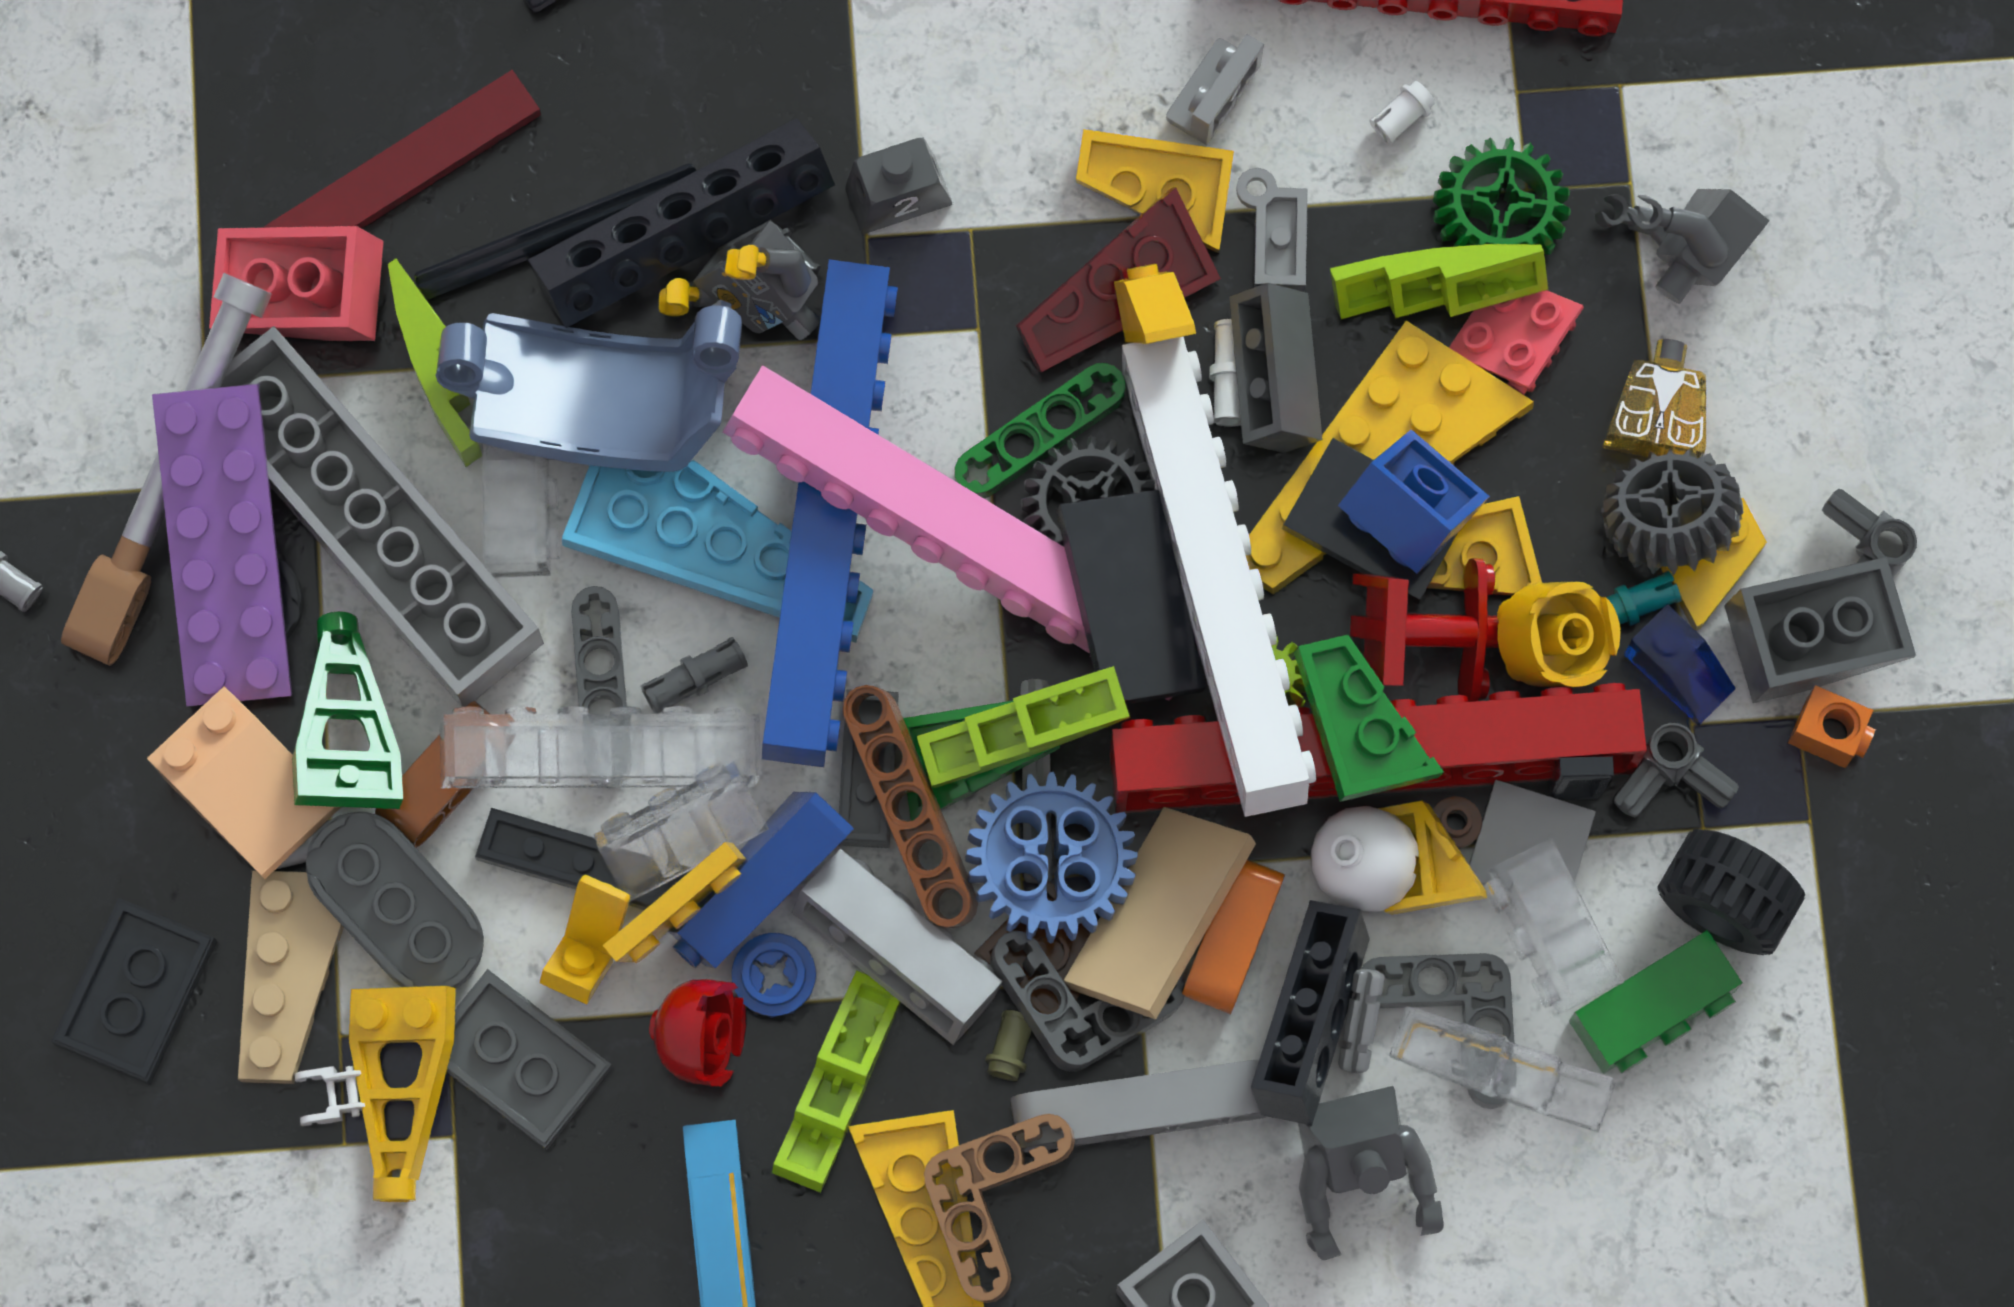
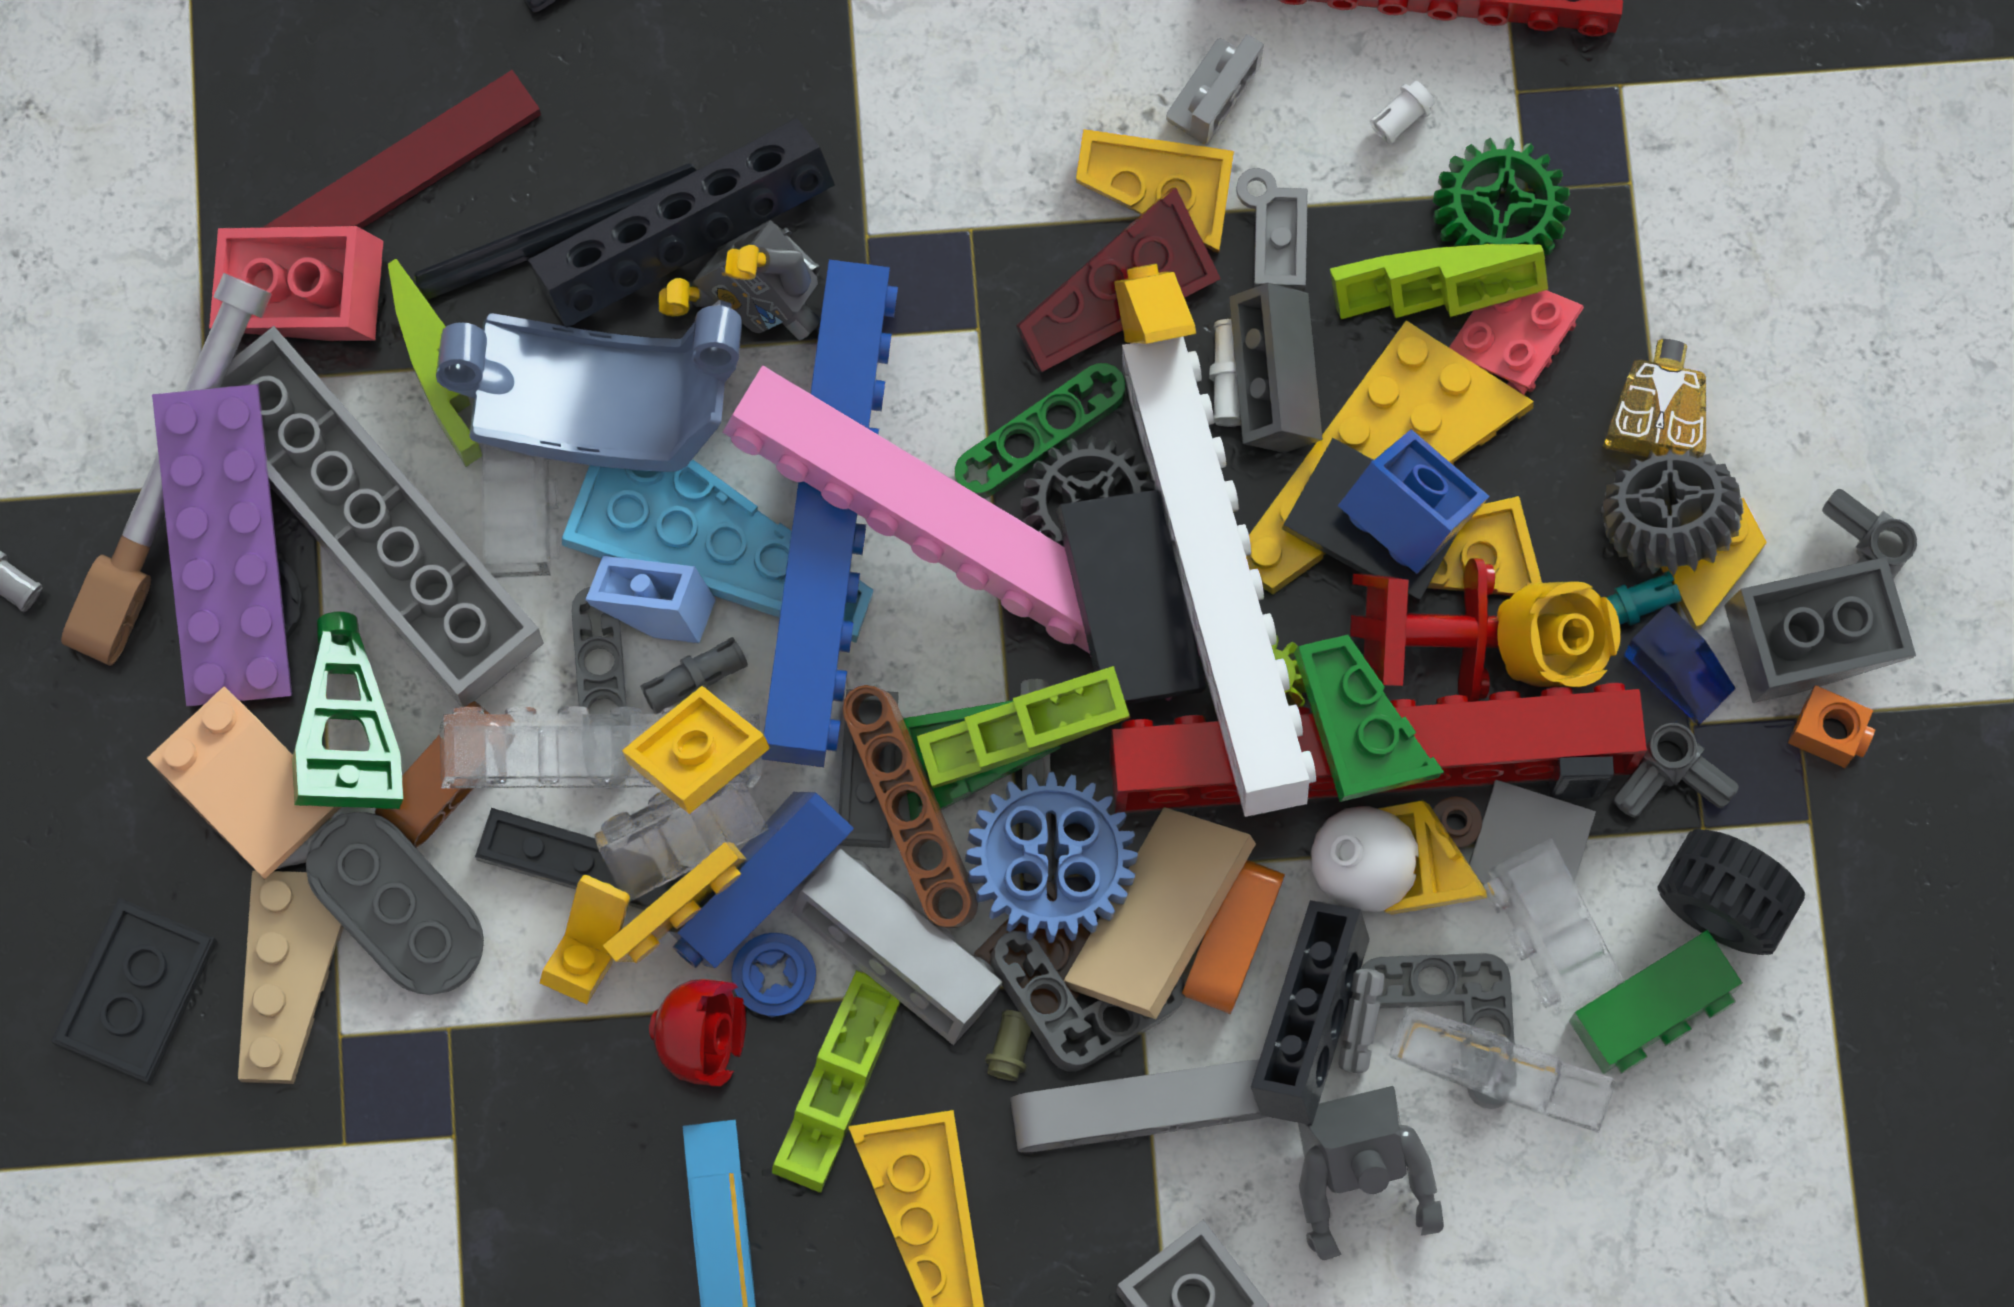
(334, 1111): white piece -> none
(400, 1016): yellow plate -> none
(521, 1060): dark grey tile -> none
(653, 597): none -> light blue slope
(695, 749): none -> yellow plate
(896, 185): dark grey torso -> none
(979, 1178): medium nougat beam -> none
(1695, 242): dark grey torso -> none

